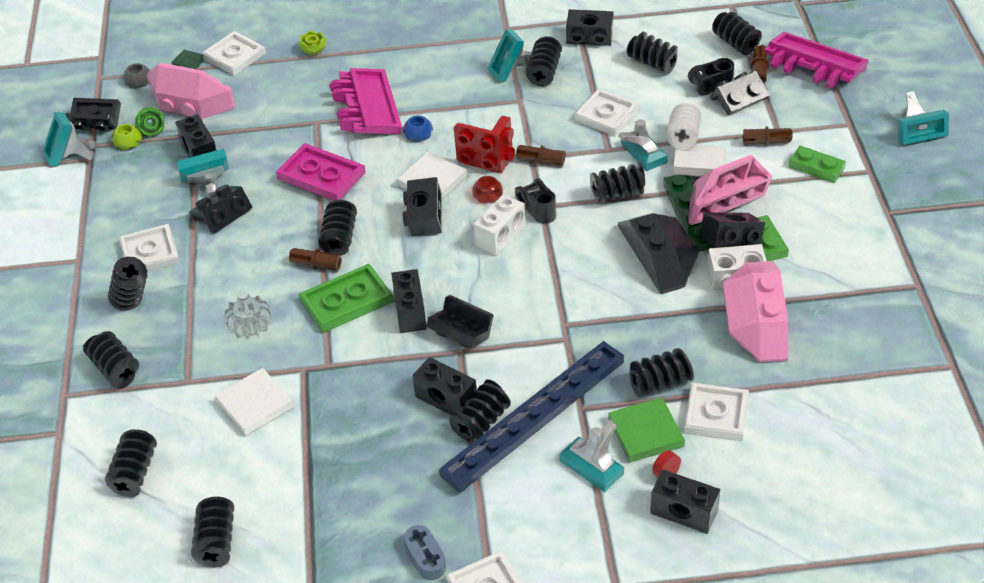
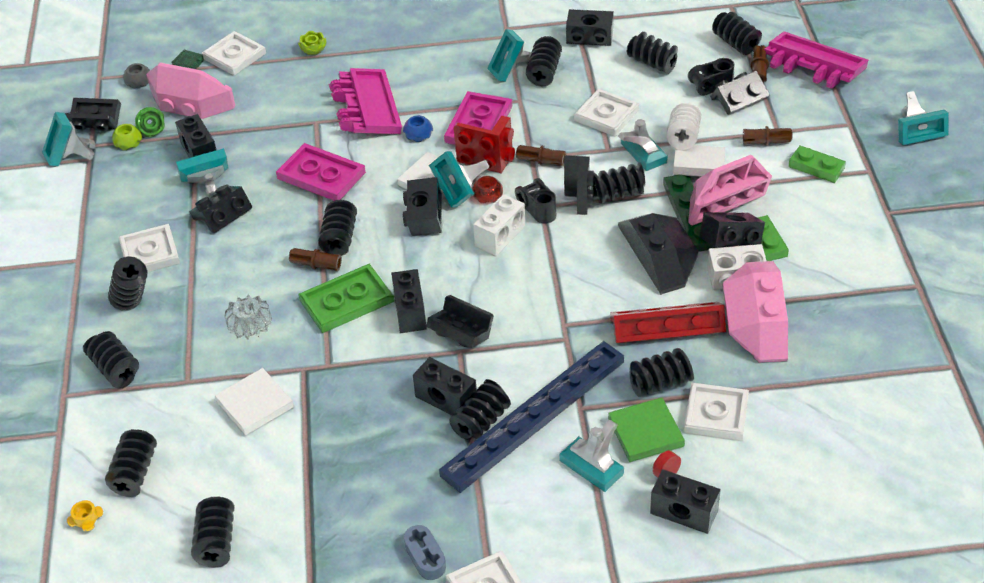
(83, 509): none -> yellow plate
(456, 179): none -> teal piece
(479, 111): none -> dark pink plate
(578, 181): none -> black bracket
(668, 322): none -> red fence

